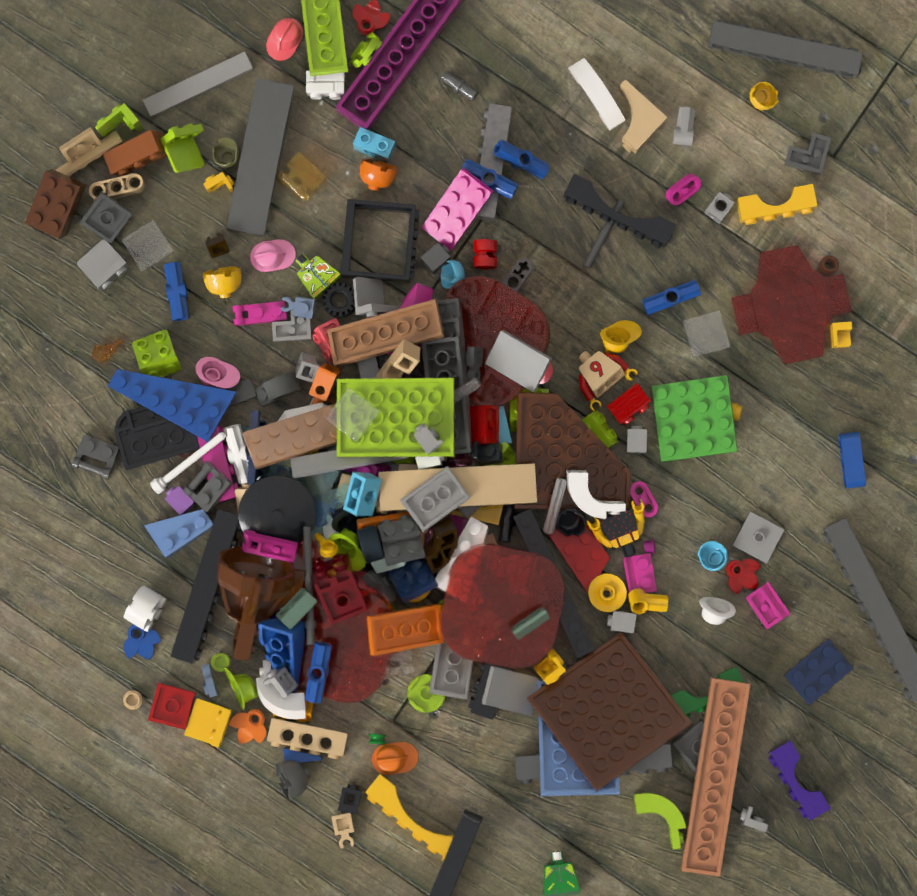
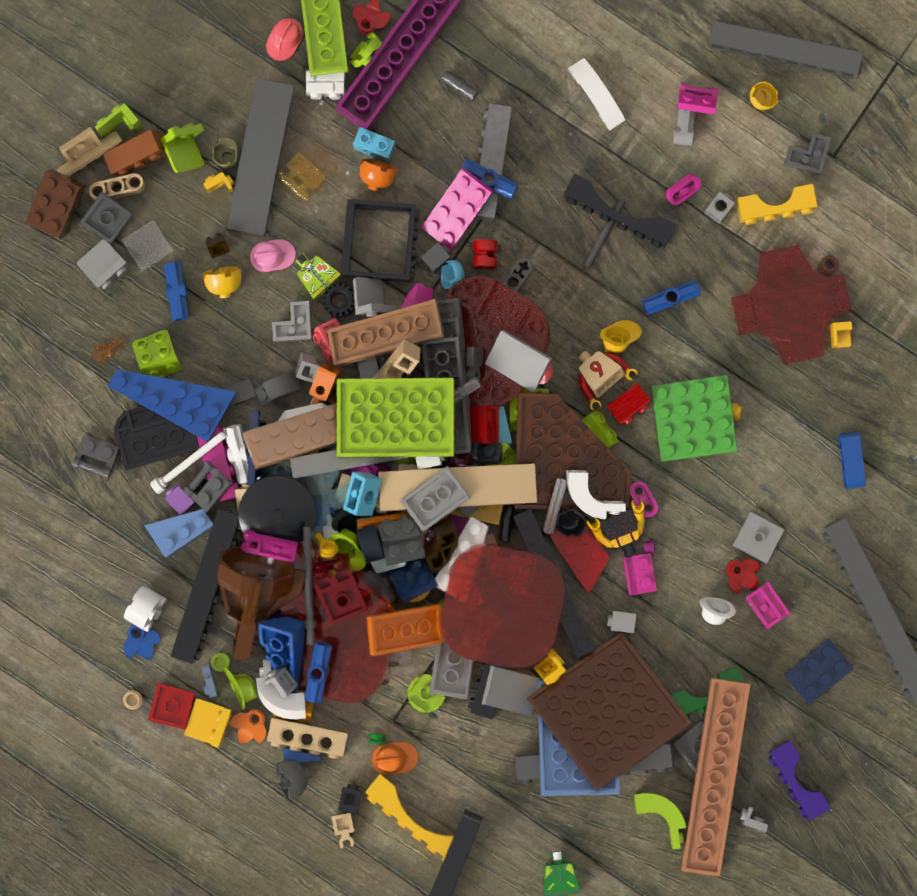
(198, 84): light grey tile -> none
(217, 373): bright pink piece -> none
(259, 313): dark pink plate -> none
(296, 608): sand green slope -> none
(302, 306): sand blue plate -> none
(352, 415): clear plate -> none
(427, 438): light grey brick -> none
(512, 155): blue piece -> none
(530, 623): sand green slope -> none
(614, 586): yellow dish -> none
(636, 440): light grey brick -> none
(642, 602): yellow piece -> none
(645, 119): tan arch -> none
(697, 99): none -> dark pink plate
(706, 334): clear plate -> none
(713, 555): medium azure hair -> none

